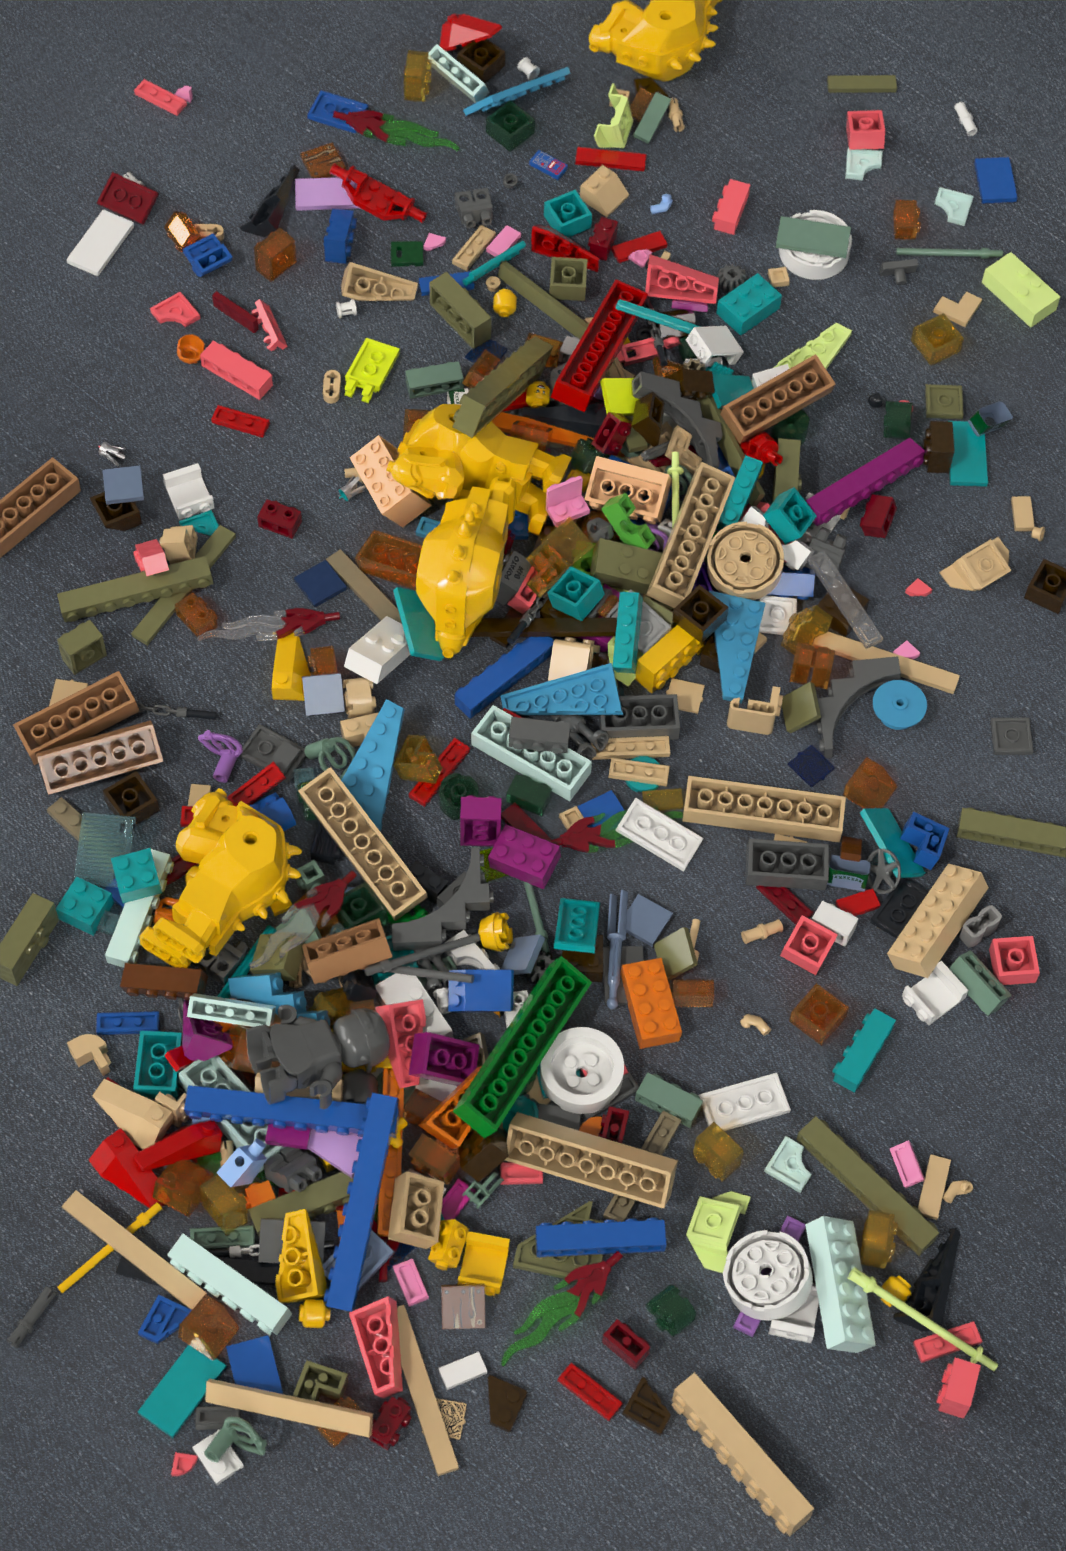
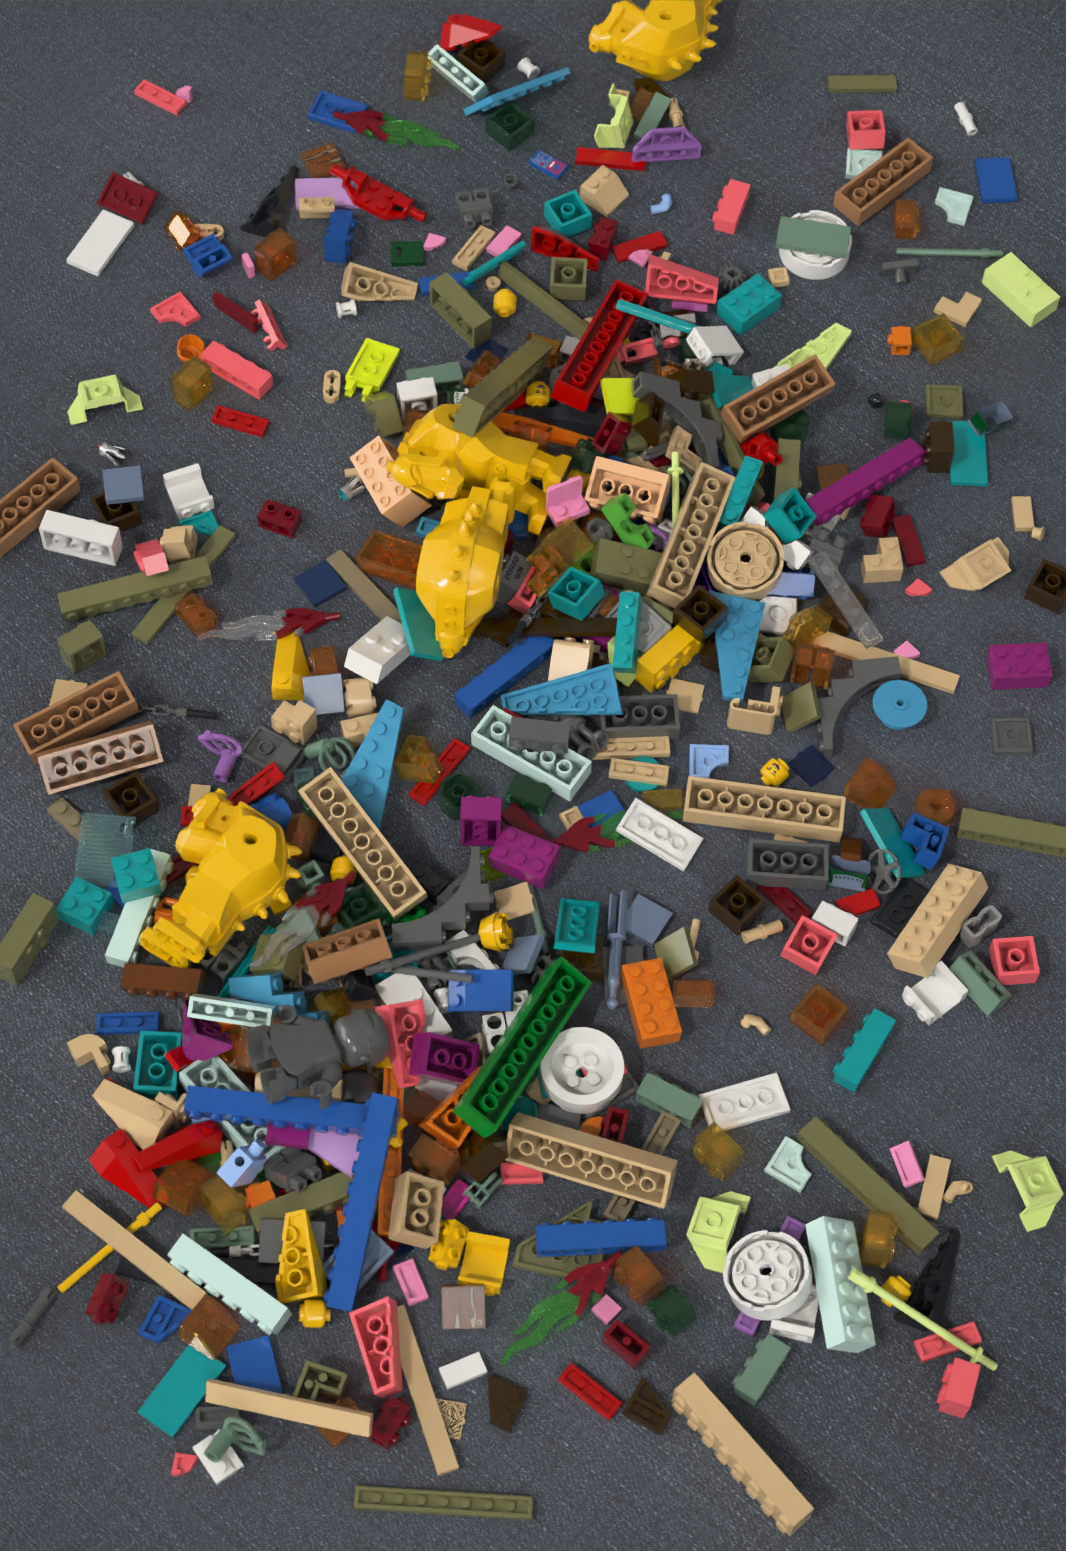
(81, 537): none -> white brick
(99, 393): none -> yellowish green piece
(107, 1299): none -> dark red brick
(121, 1066): none -> white bush
(191, 383): none -> clear yellow brick
(248, 265): none -> bright pink tile
(295, 721): none -> tan brick
(301, 833): none -> clear orange brick
(316, 207): none -> tan bracket
(341, 867): none -> yellow head
(385, 412): none -> olive brick
(417, 395): none -> white brick
(443, 1502): none -> olive tile
(492, 1032): none -> white piece
(515, 900): none -> tan piece
(606, 1309): none -> bright pink tile
(638, 1276): none -> clear orange brick
(667, 145): none -> medium lavender wedge
(706, 759): none -> light blue tile
(737, 905): none -> dark brown brick
(760, 1369): none -> sand green brick
(770, 660): none -> olive brick
(774, 772): none -> yellow head
(830, 474): none -> clear orange piece
(883, 181): none -> medium nougat brick
(884, 565): none -> tan brick
(900, 340): none -> orange brick
(908, 540): none -> dark red tile
(936, 805): none -> clear orange brick
(1018, 666): none -> magenta brick
(1035, 1184): none -> yellowish green piece

